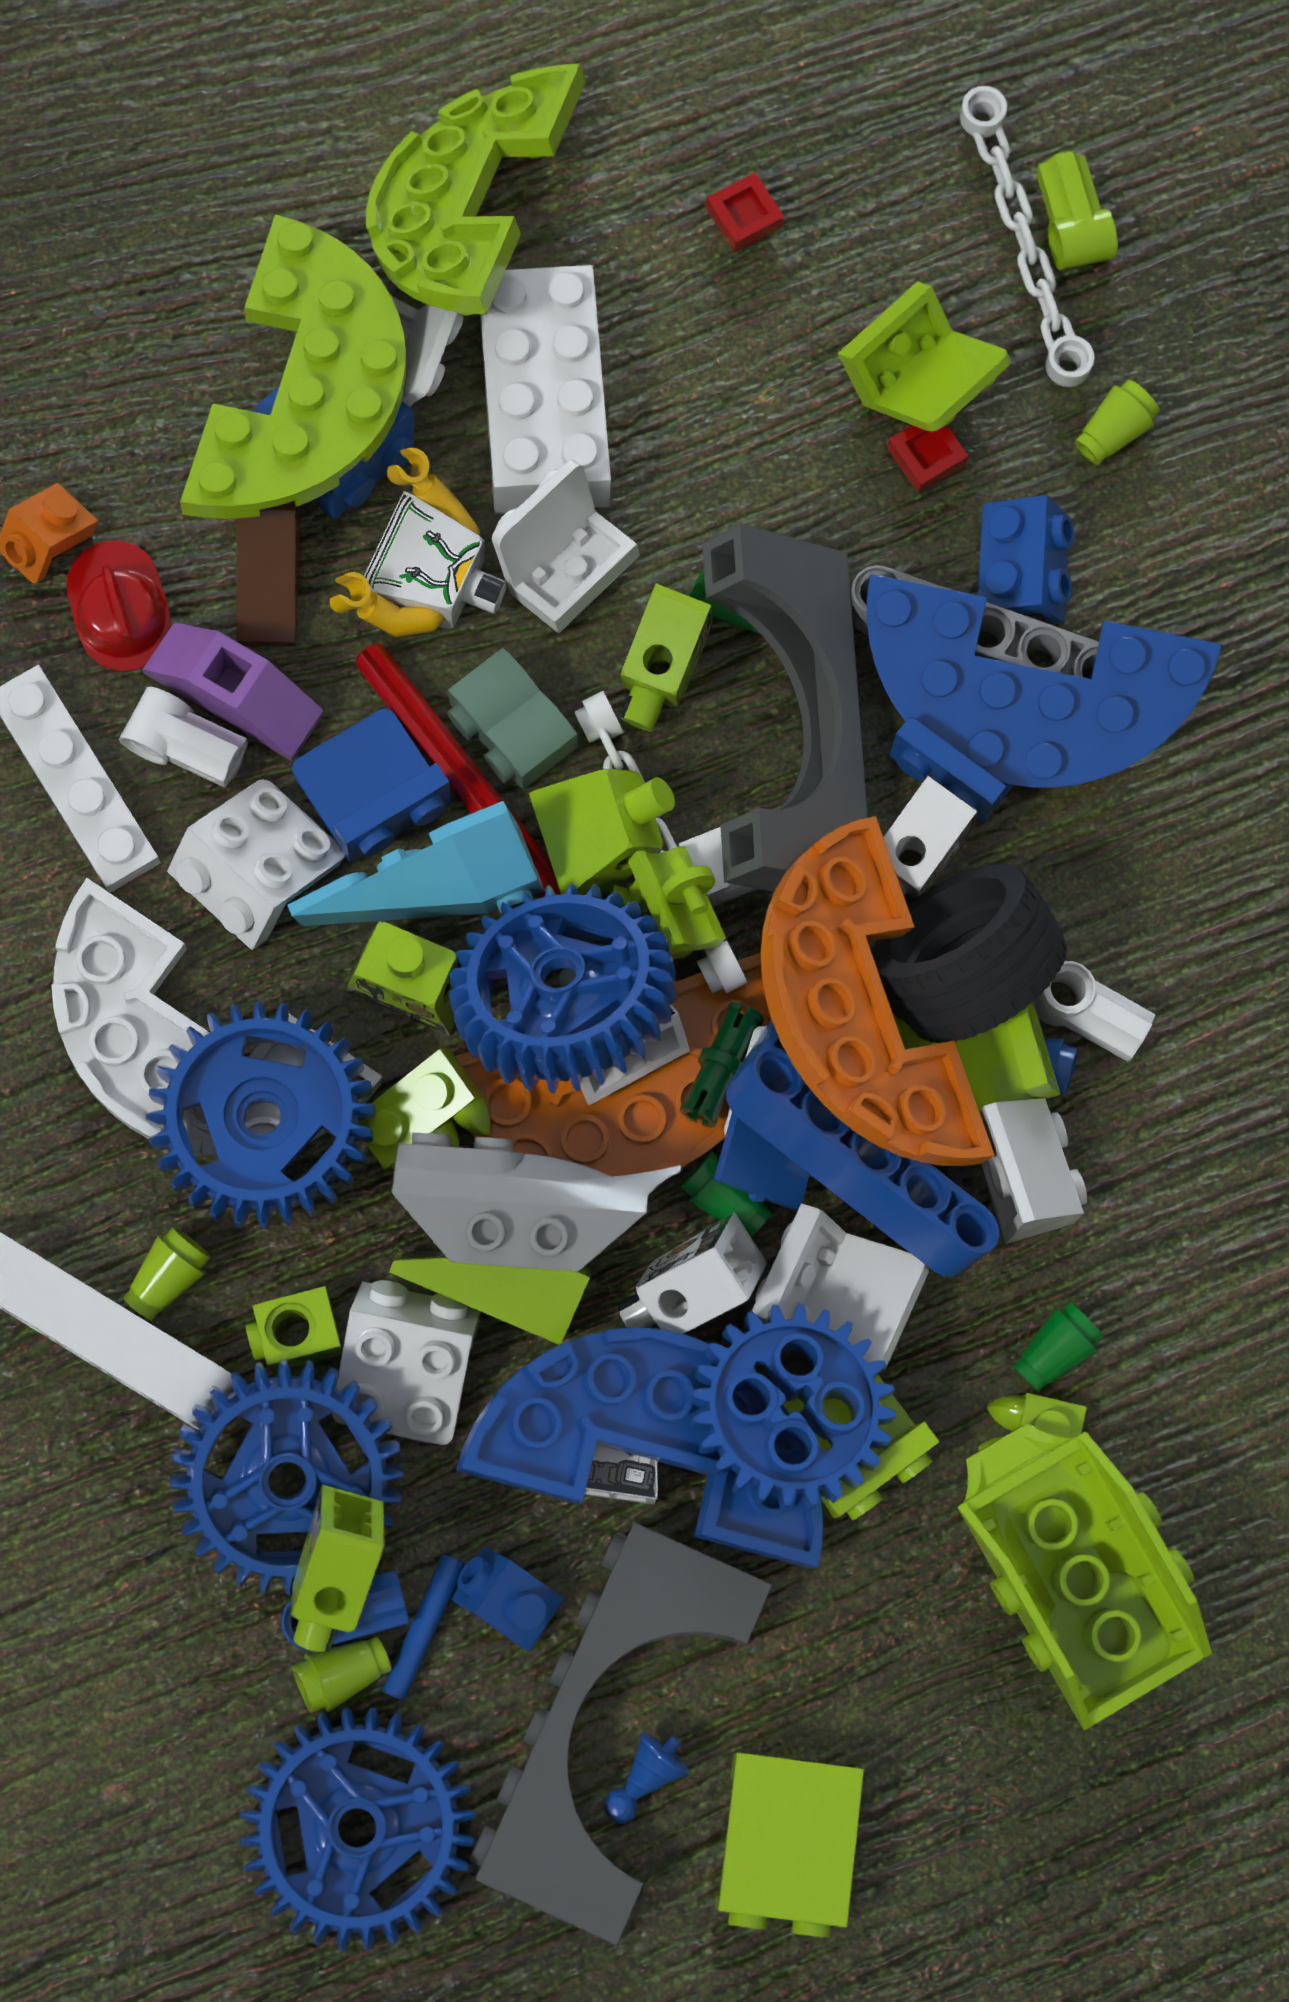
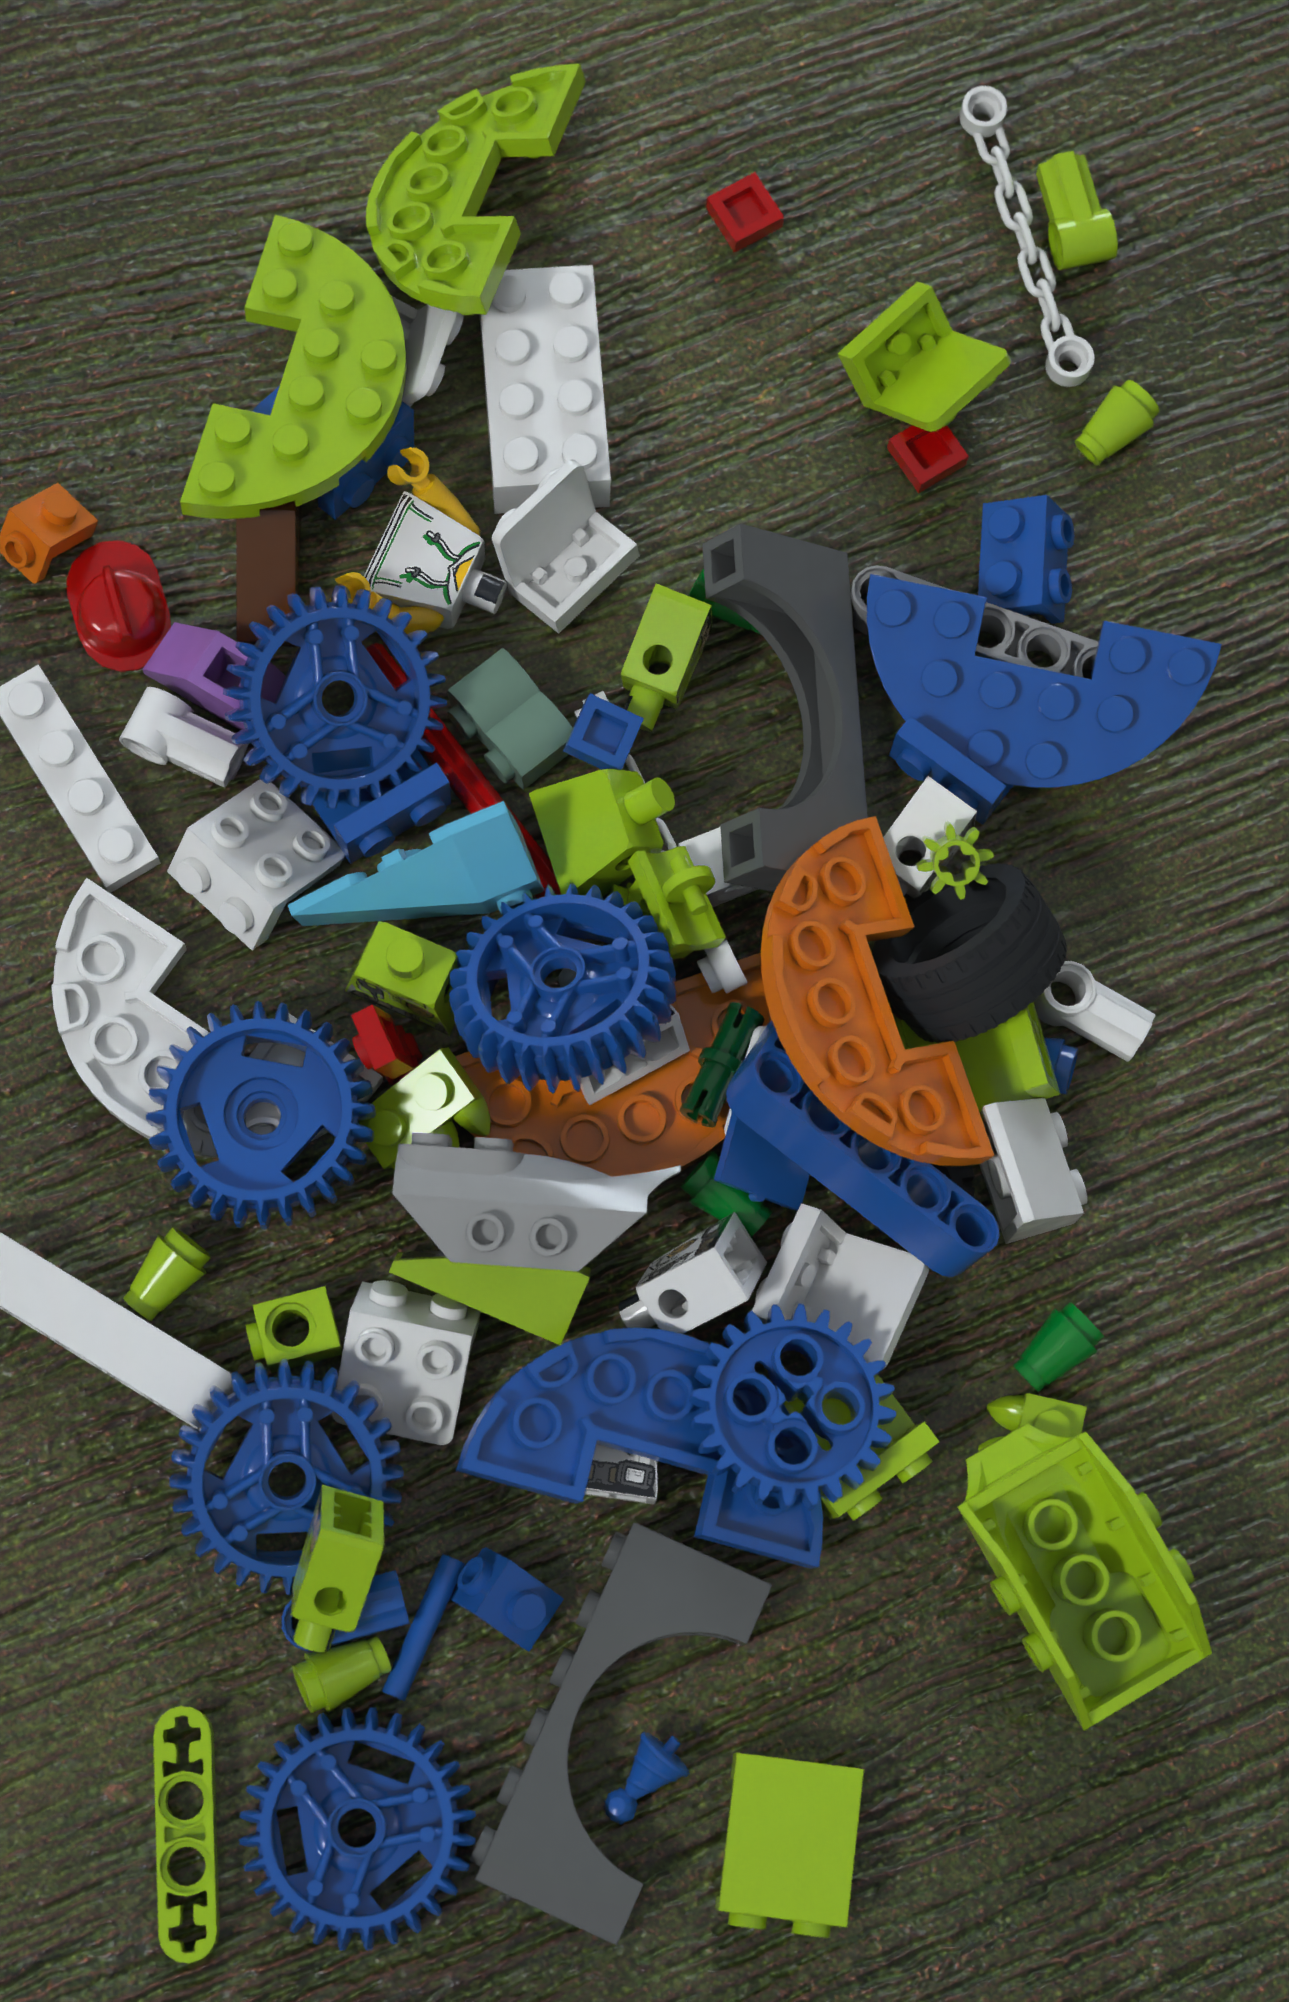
(178, 1833): none -> lime beam
(297, 722): none -> blue gear
(384, 1045): none -> red plate
(603, 734): none -> blue plate
(969, 868): none -> lime gear

